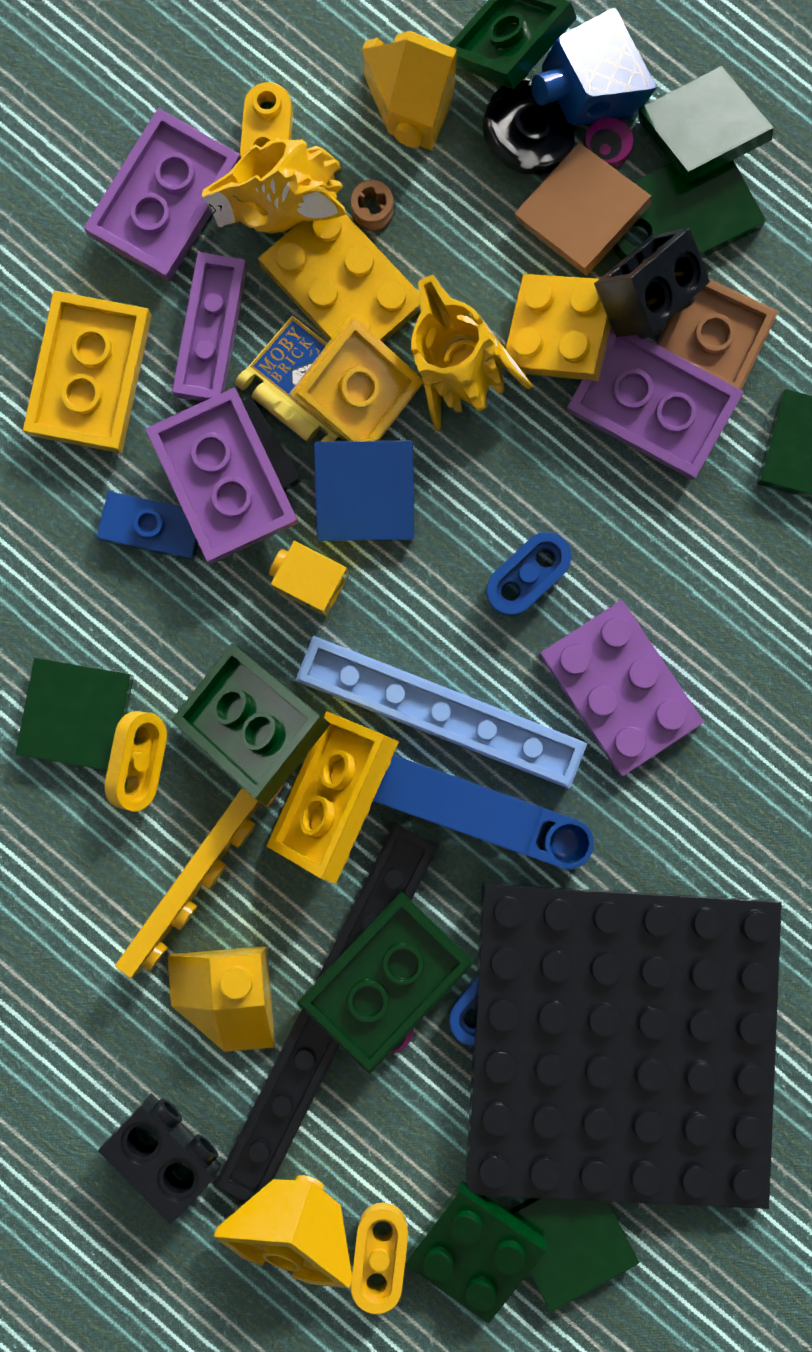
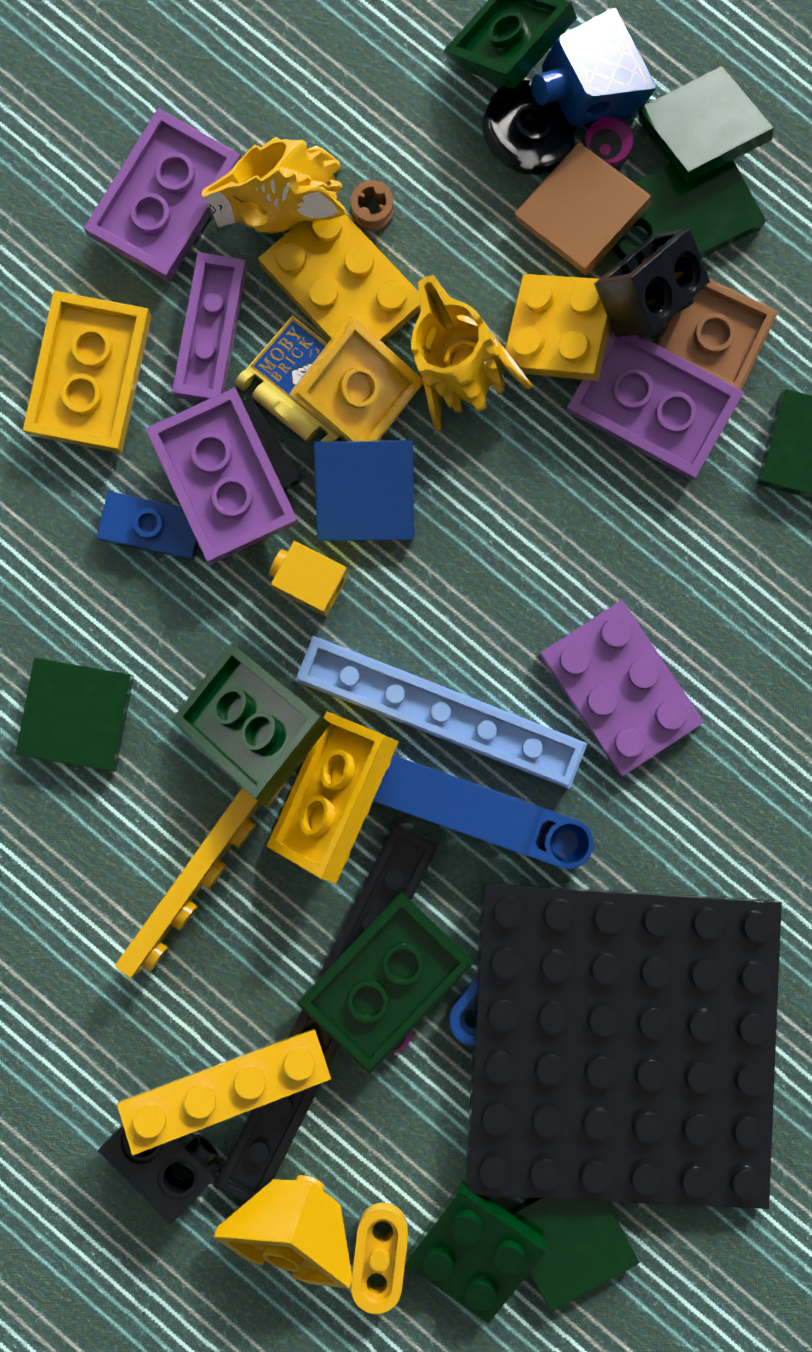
(136, 760): yellow plate -> none
(223, 1091): none -> yellow plate
(225, 995): yellow slope -> none
(265, 124): yellow plate -> none
(411, 85): yellow slope -> none
(527, 574): blue plate -> none

